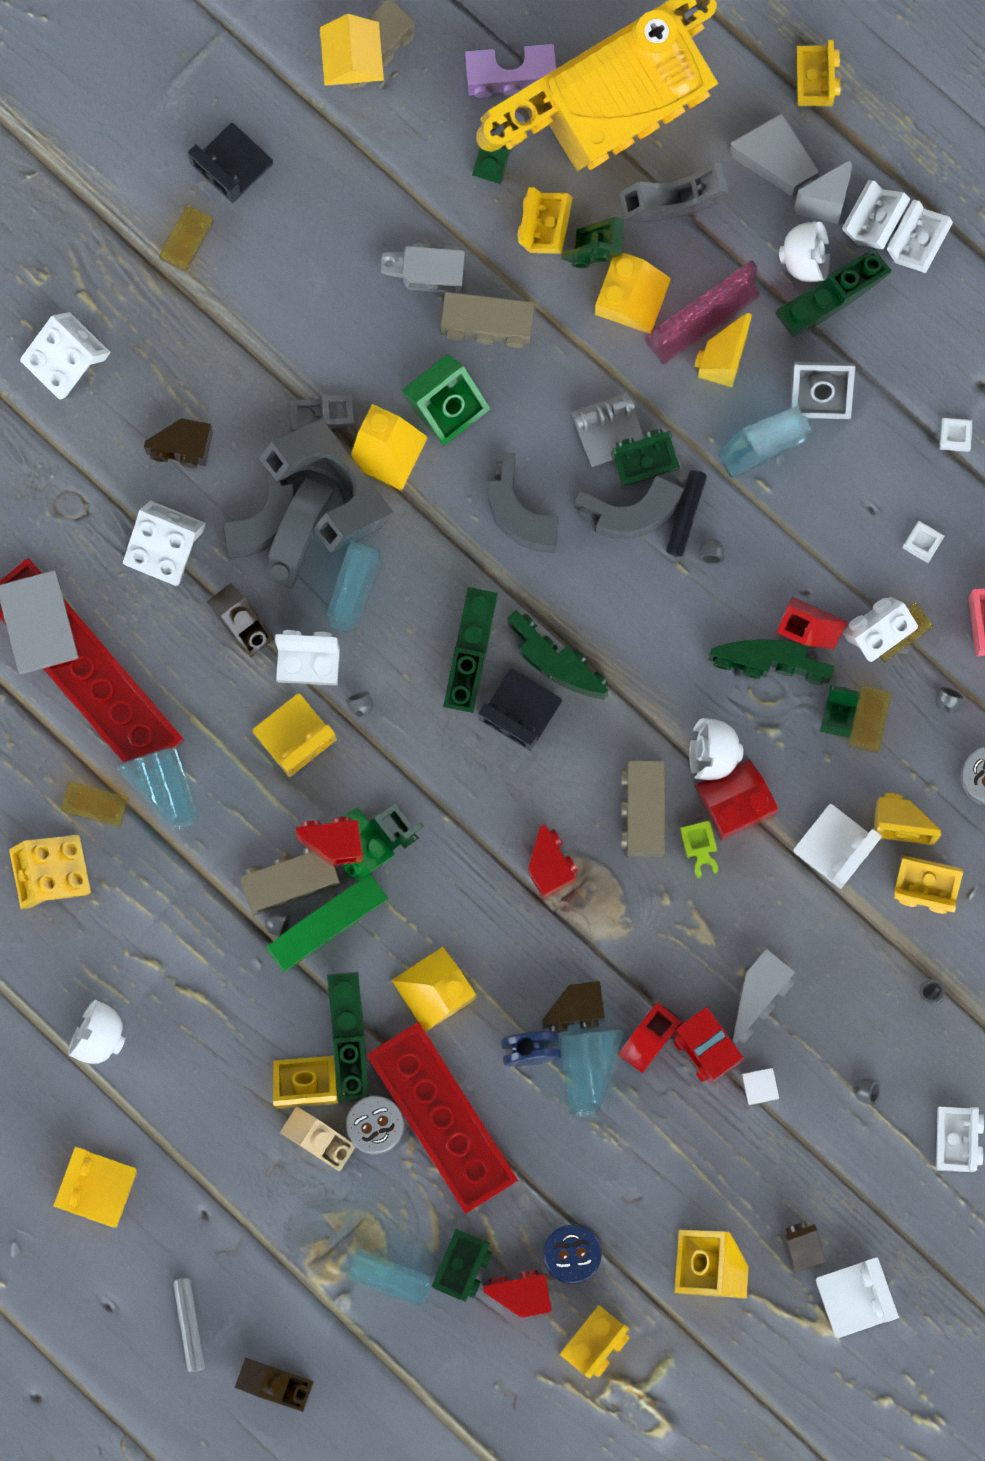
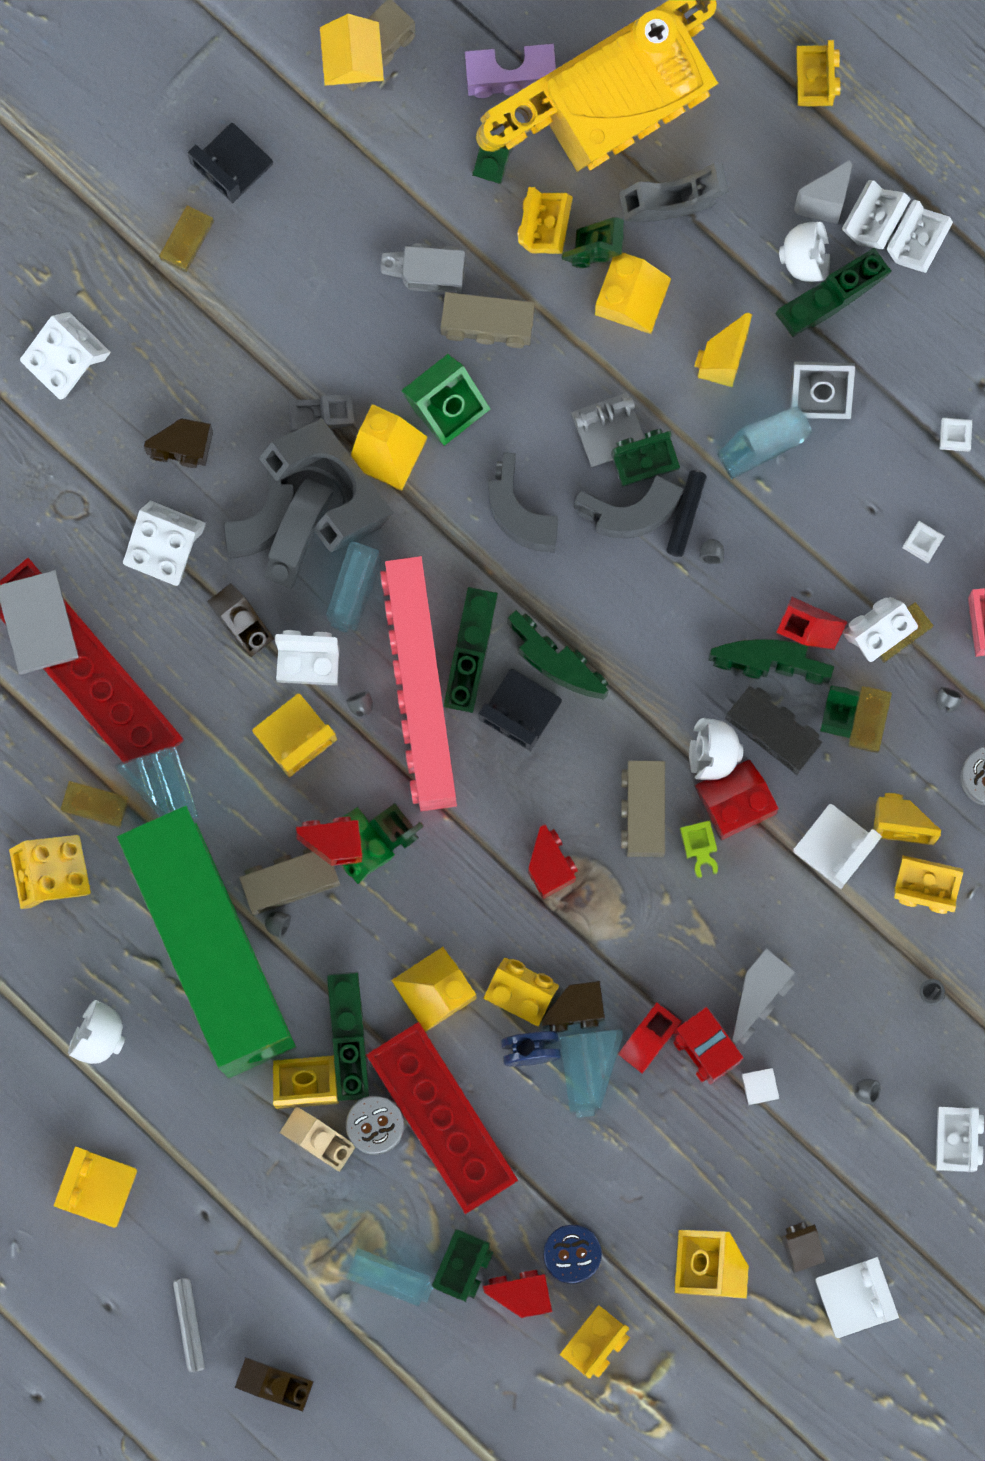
(206, 942): none -> green piece
(326, 923): green slope -> none
(420, 681): none -> coral brick
(521, 991): none -> yellow bracket
(704, 313): clear pink fence -> none
(774, 729): none -> clear smoke brick
(776, 156): light grey slope -> none

